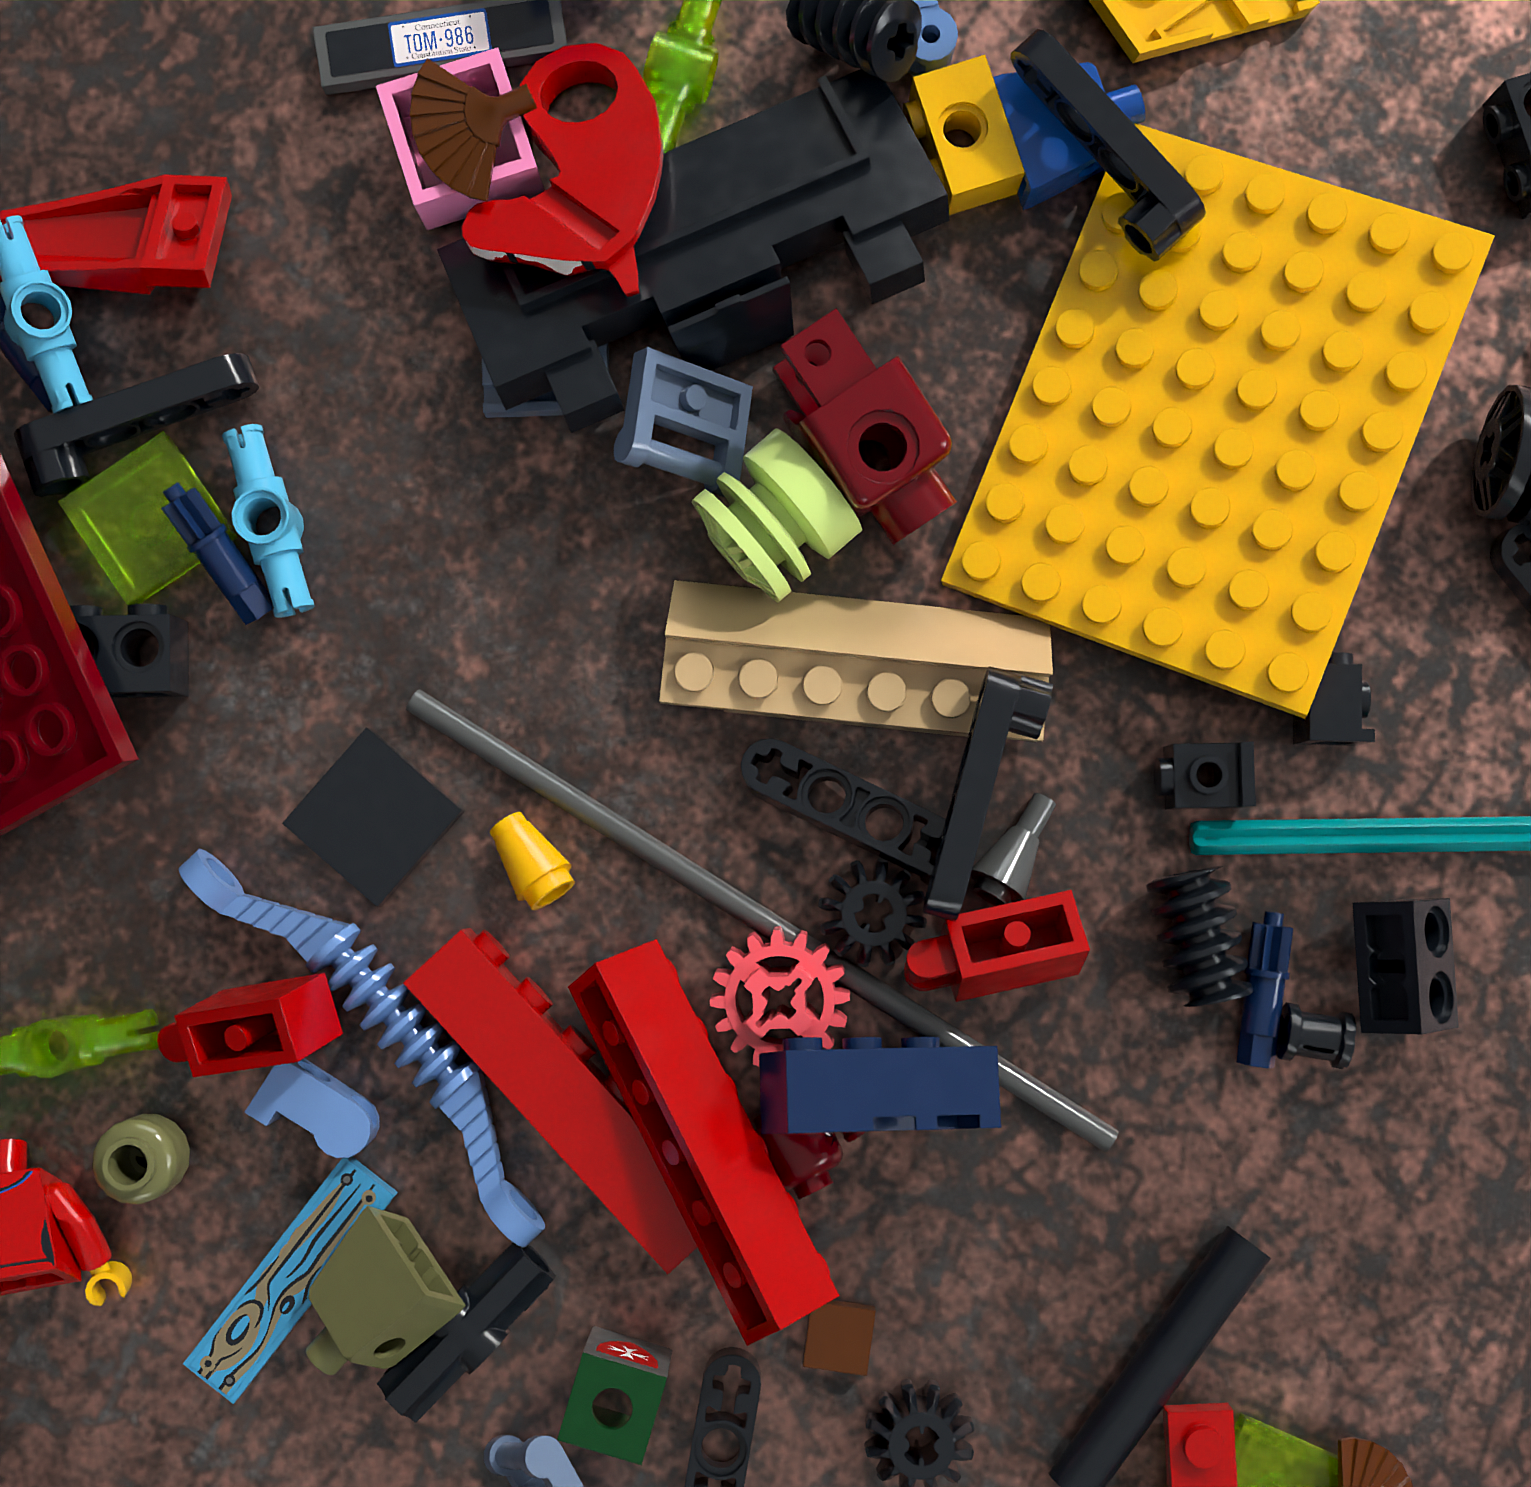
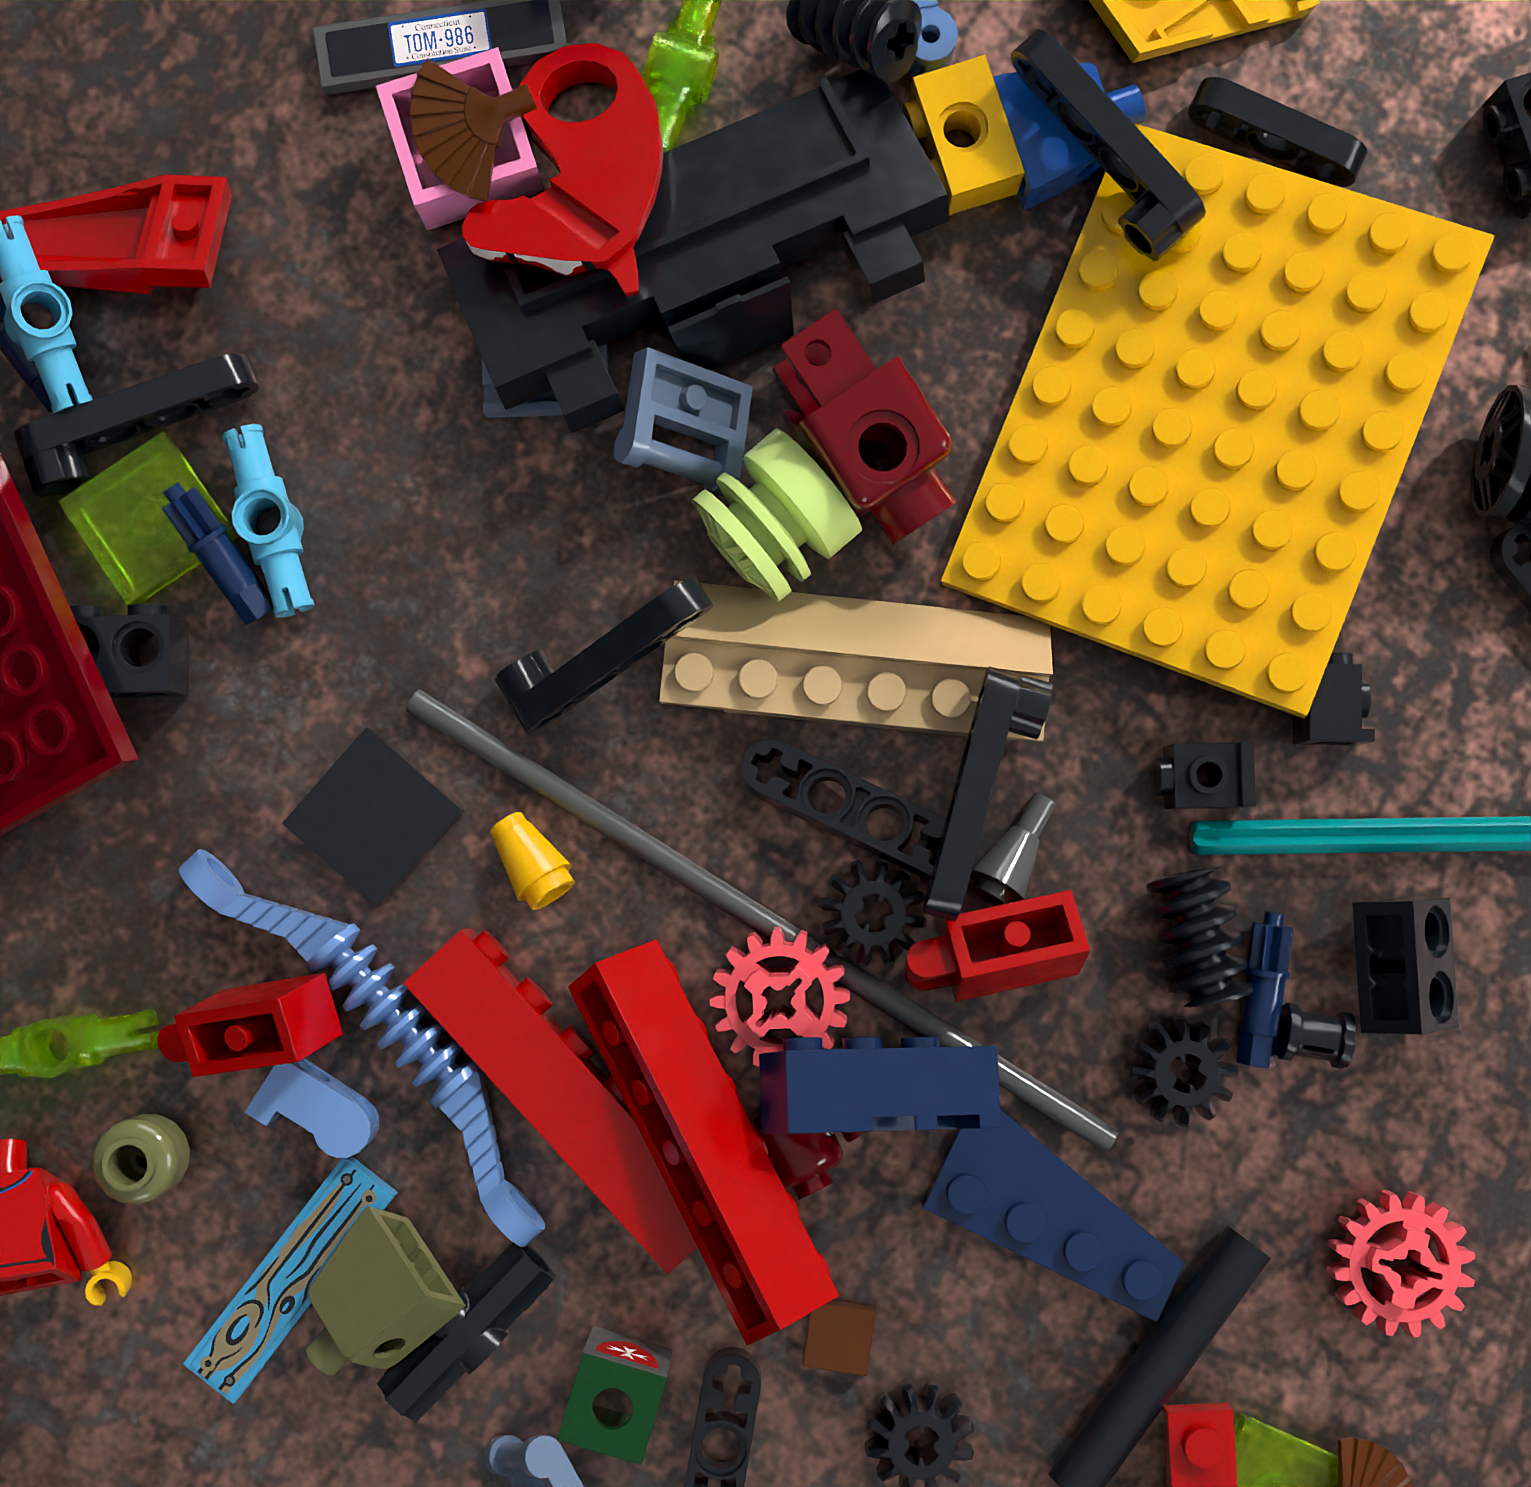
(544, 694): none -> black beam
(1043, 1210): none -> dark blue wing
(1201, 1059): none -> black gear
(1277, 132): none -> black beam
(1402, 1237): none -> coral gear

